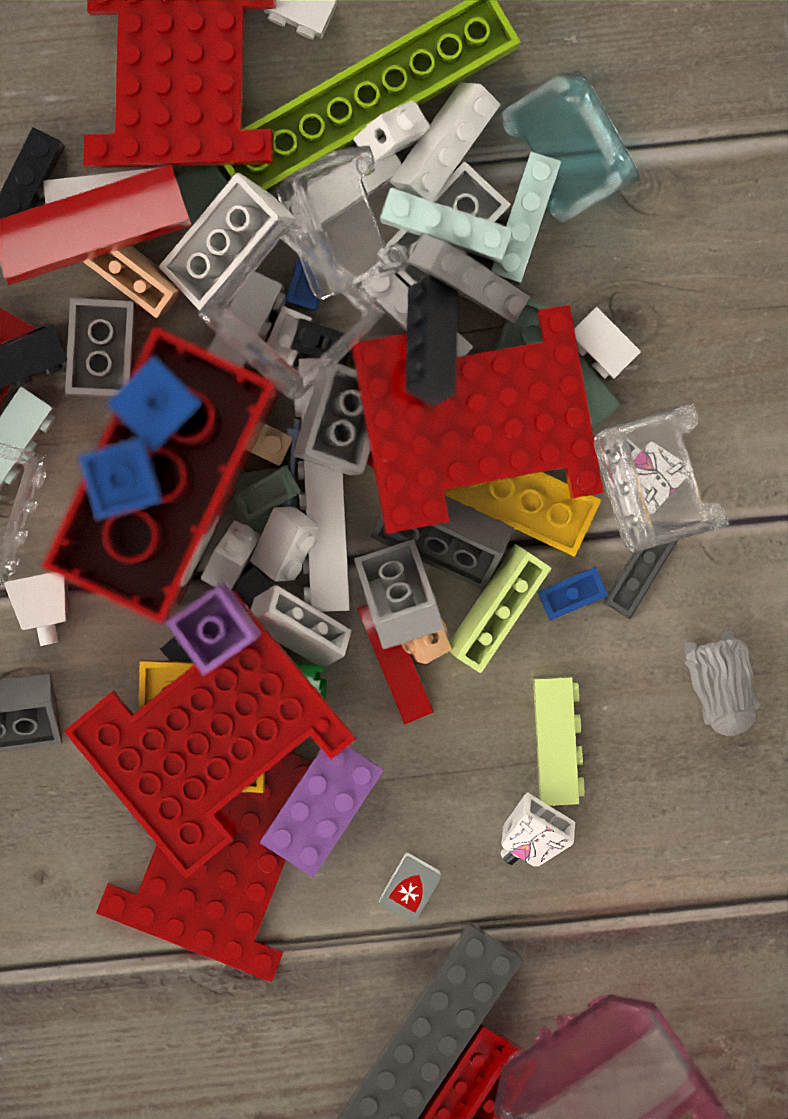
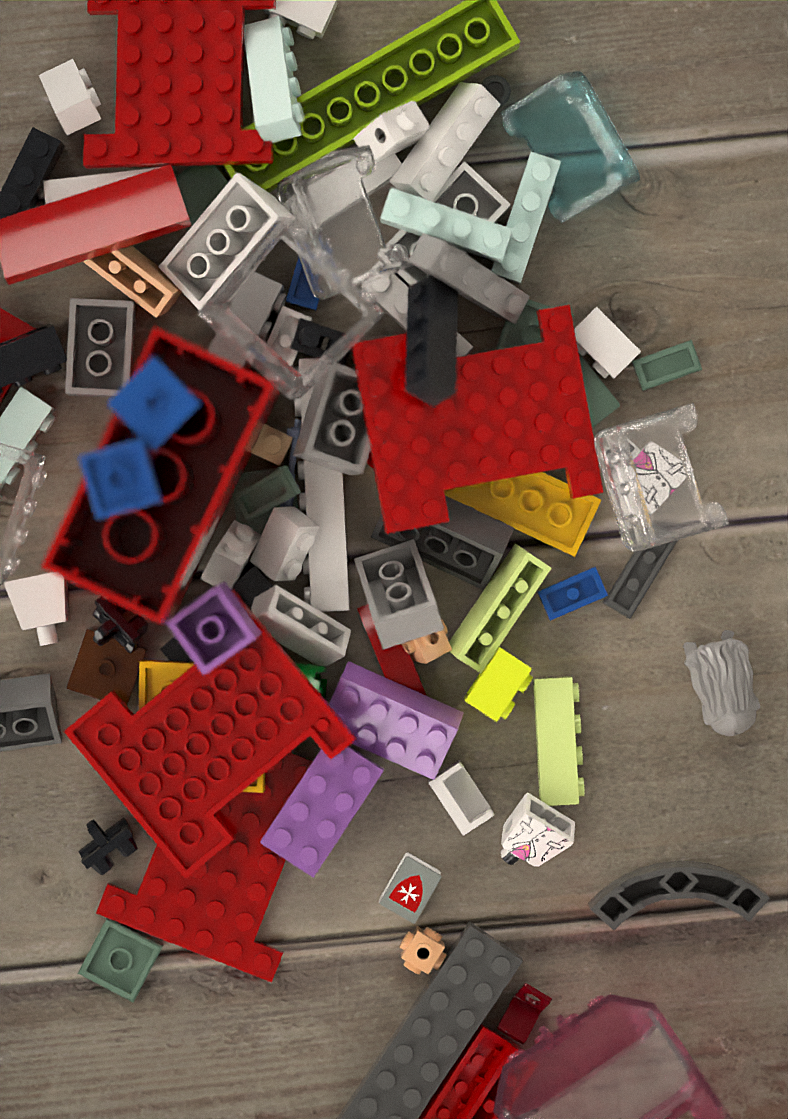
(69, 96): none -> white brick
(96, 852): none -> black hips
(105, 669): none -> reddish brown plate
(116, 627): none -> hips
(120, 959): none -> sand green tile
(272, 79): none -> light aqua brick
(395, 720): none -> medium lavender brick
(422, 938): none -> light nougat brick
(461, 797): none -> white panel
(498, 88): none -> dark grey tile
(498, 684): none -> neon yellow brick
(523, 1013): none -> dark red bracket
(666, 365): none -> sand green tile
(676, 881): none -> dark grey brick

